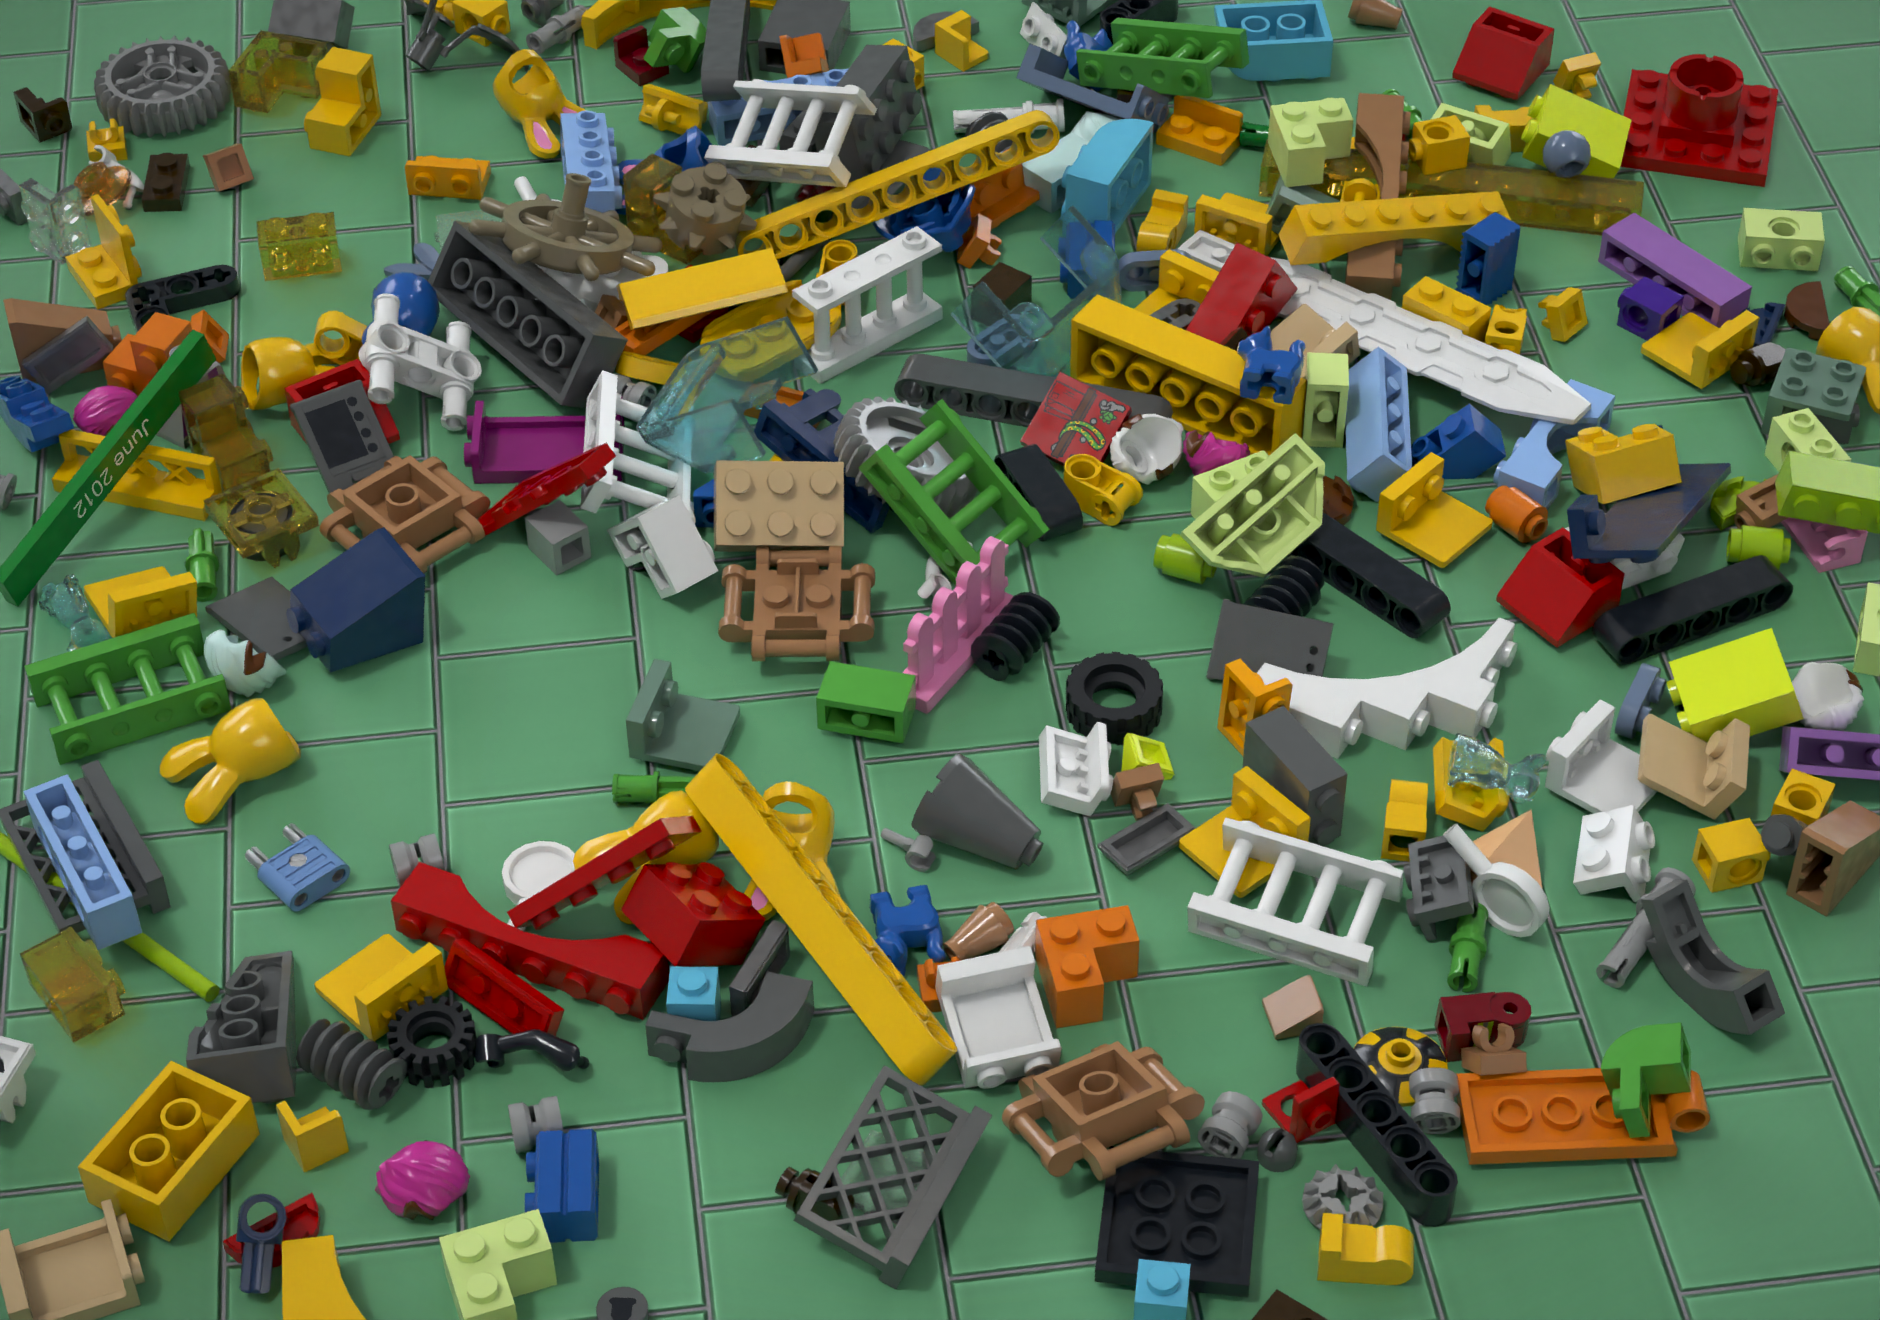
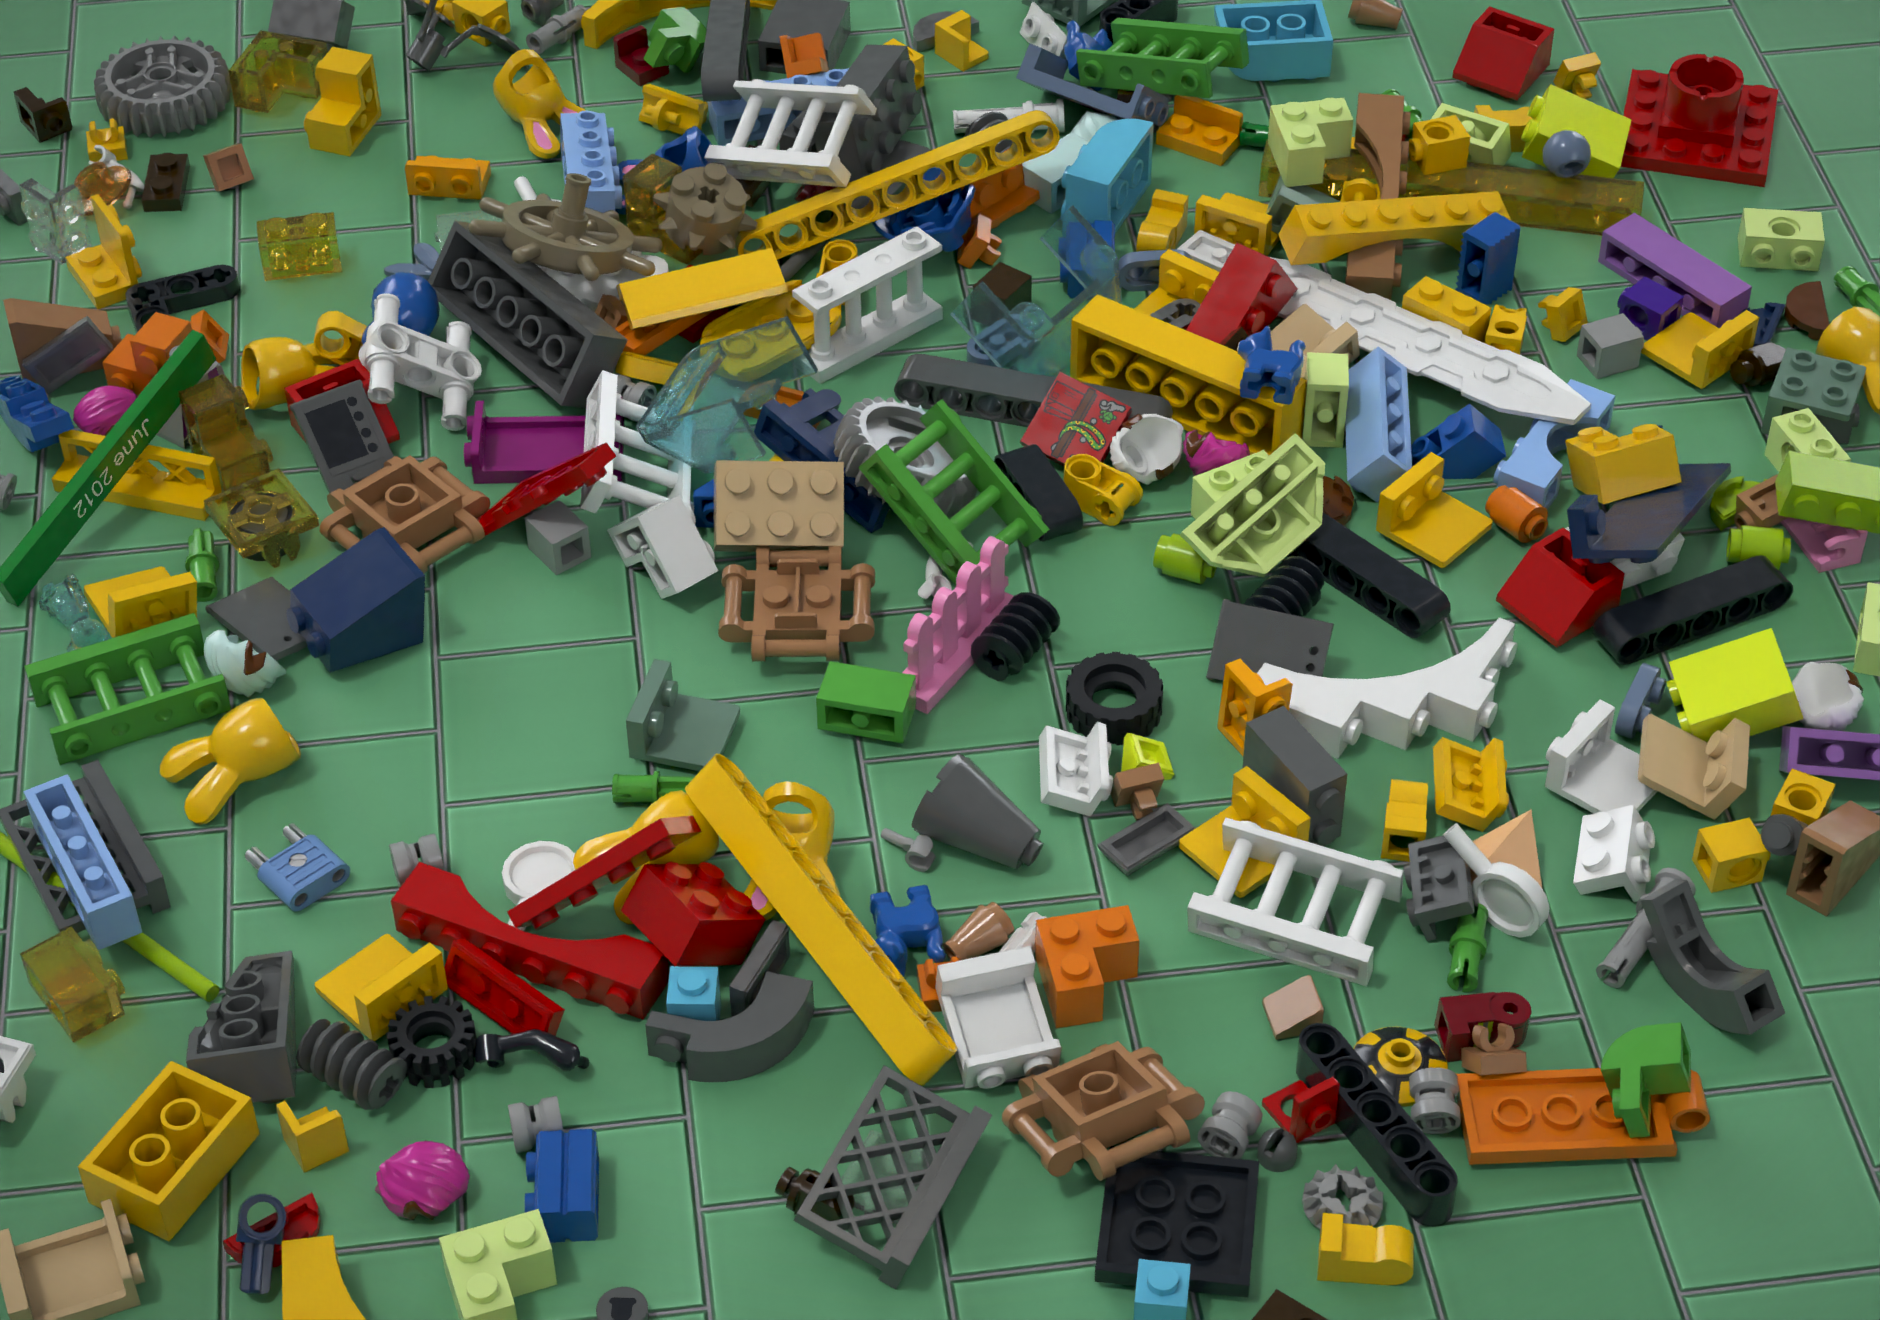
(1484, 766): clear light blue animal -> none
(1610, 346): none -> light grey brick

